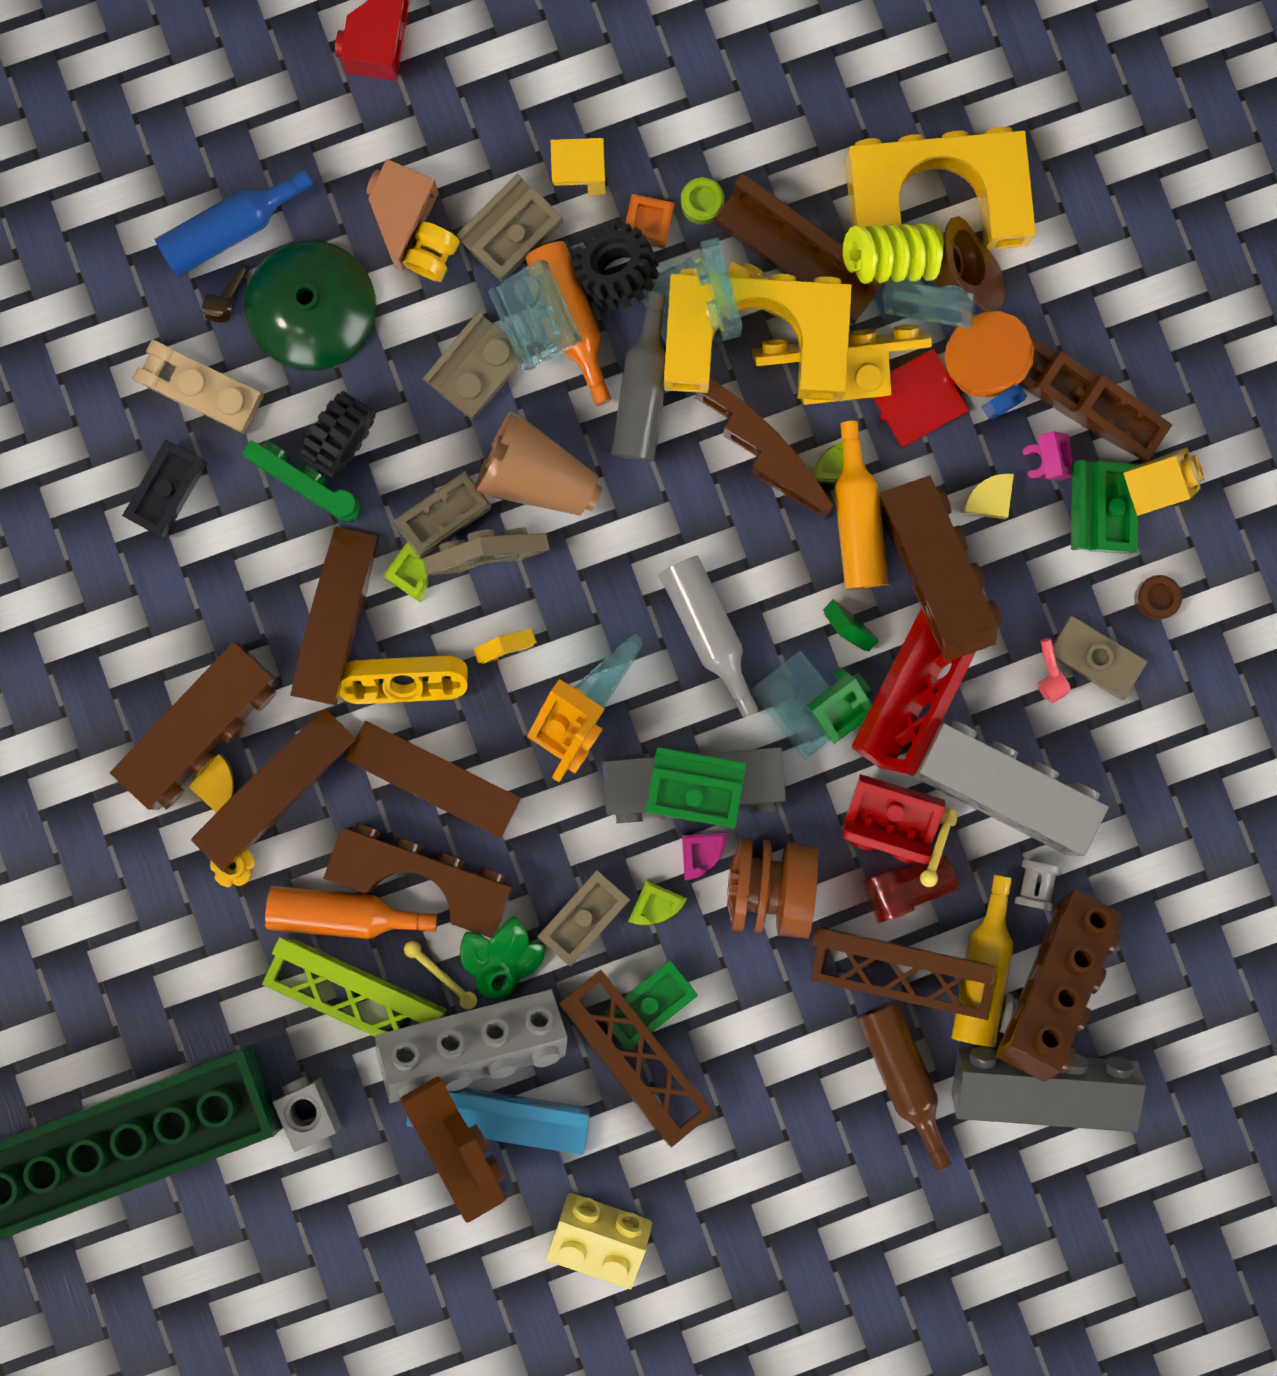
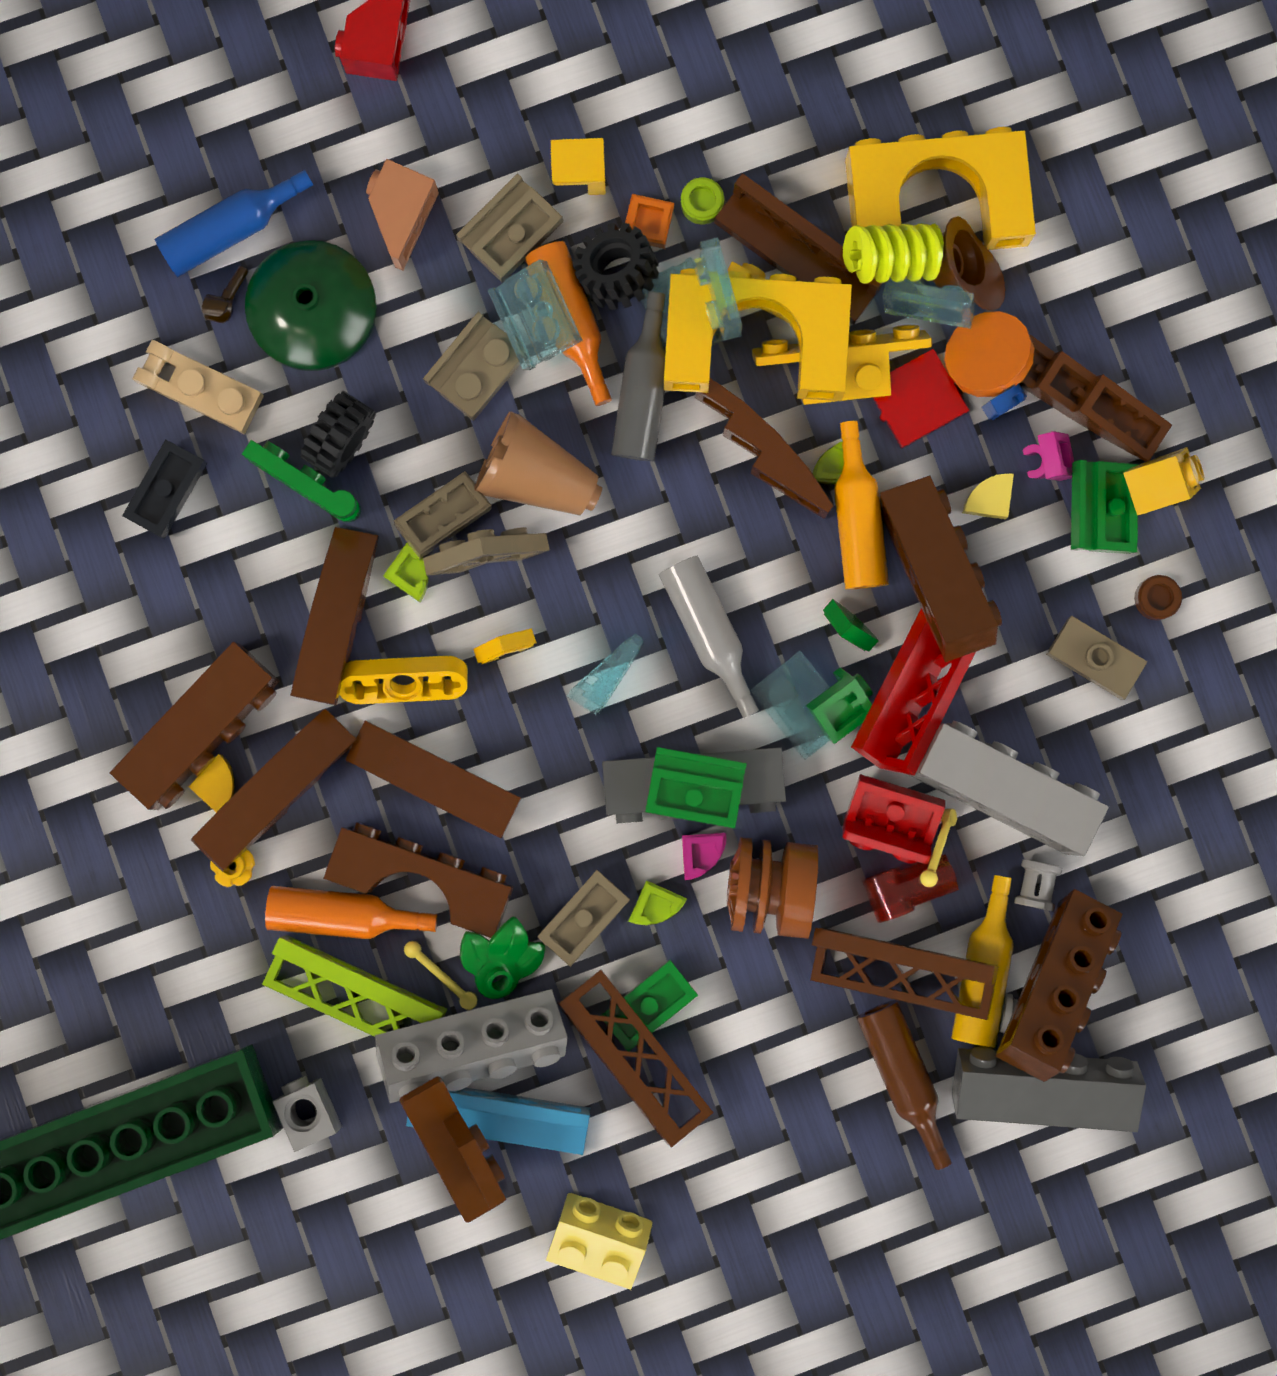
(431, 251): yellow wheel -> none
(567, 727): light orange bracket -> none
(1055, 685): coral hand -> none

